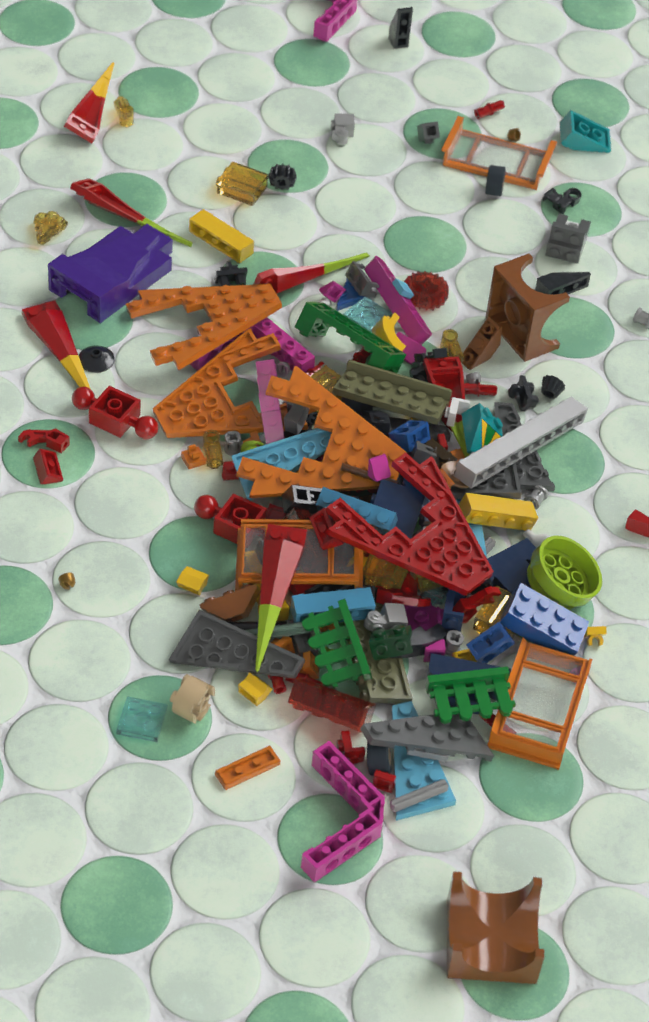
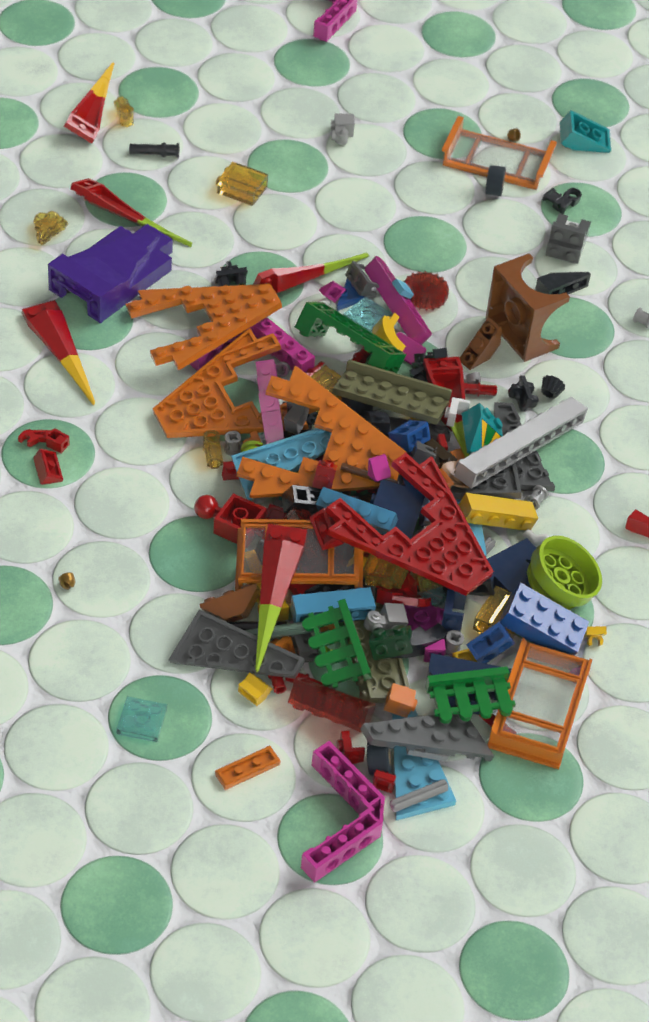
(96, 359): black dish -> none
(115, 412): red brick -> none
(149, 149): none -> black pin
(192, 580): yellow piece -> none
(192, 699): tan brick -> none
(193, 457): orange tile -> none
(221, 236): yellow brick -> none
(282, 176): black gear -> none
(309, 666): orange tile -> none
(324, 474): none -> red bracket
(400, 28): black slope -> none
(400, 700): none -> orange brick
(428, 132): dark grey brick -> none
(450, 341): clear yellow piece -> none
(469, 604): red piece -> none
(489, 109): red axle -> none
(493, 933): dark orange piece -> none

